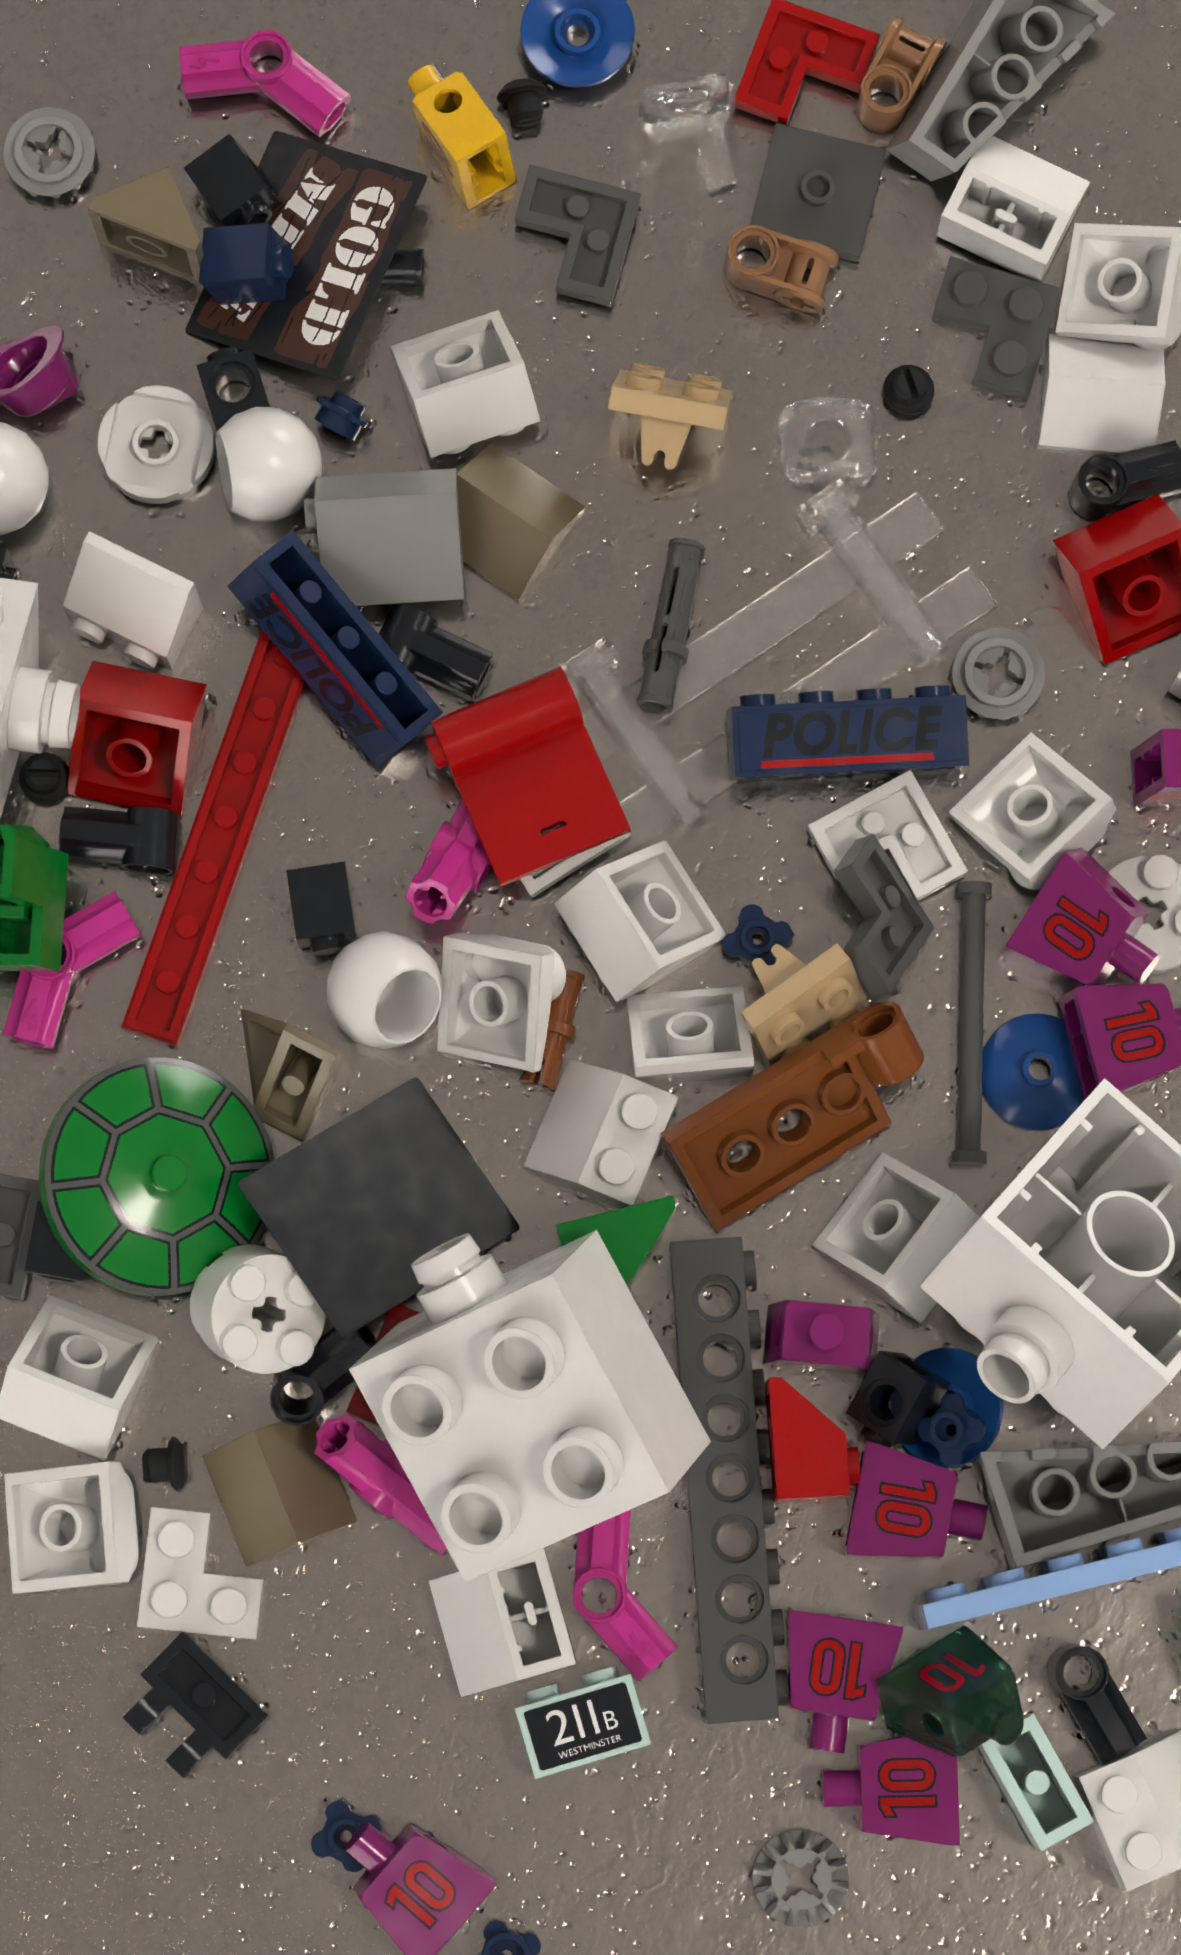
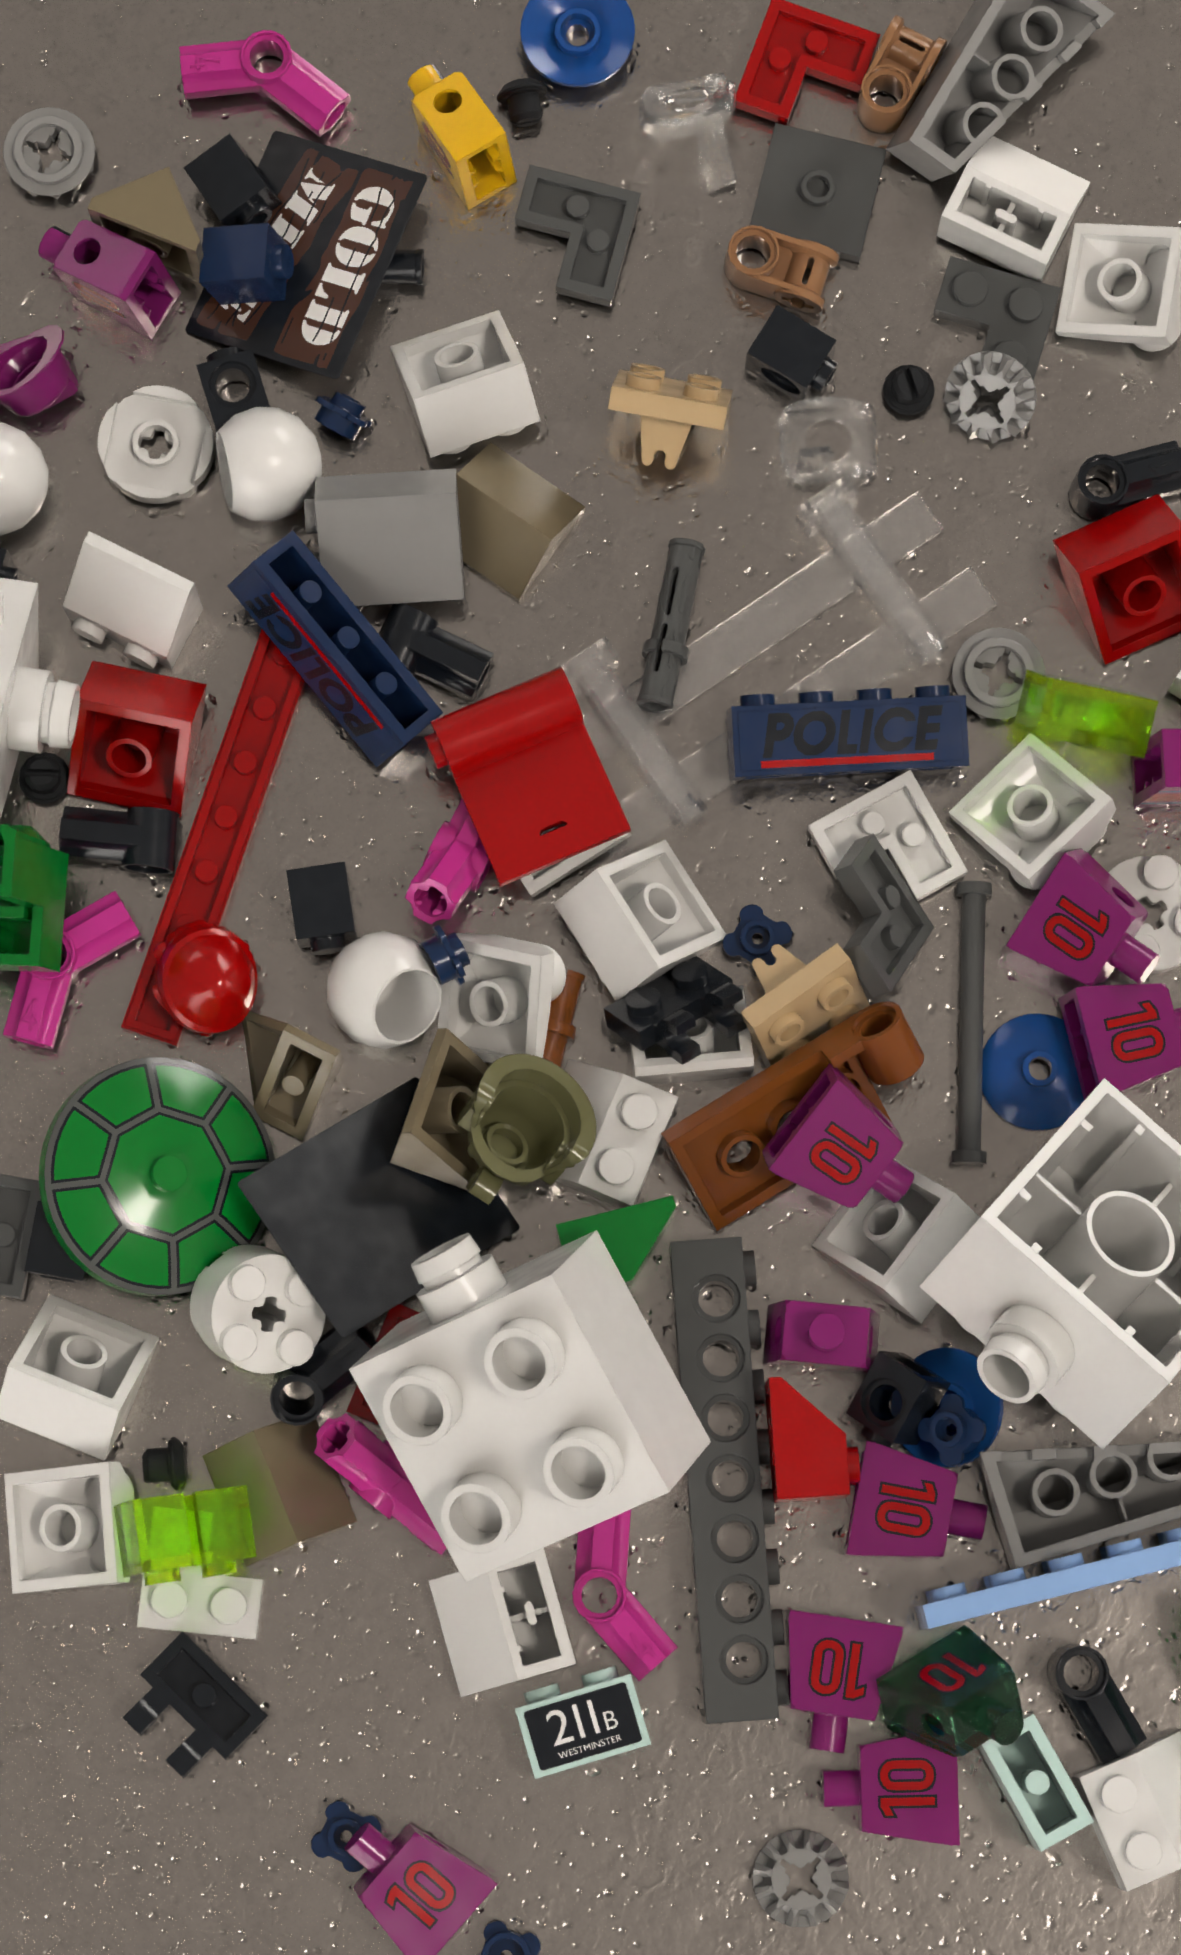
(112, 275): none -> magenta torso
(185, 1532): none -> clear neon green piece
(205, 977): none -> red hair
(430, 1134): none -> dark tan slope
(446, 955): none -> dark blue plate
(525, 1124): none -> olive helmet
(671, 1006): none -> black plate
(792, 355): none -> black brick
(839, 1144): none -> magenta torso
(993, 372): none -> light grey gear
(1100, 396): white slope -> none
(1101, 714): none -> clear neon green piece

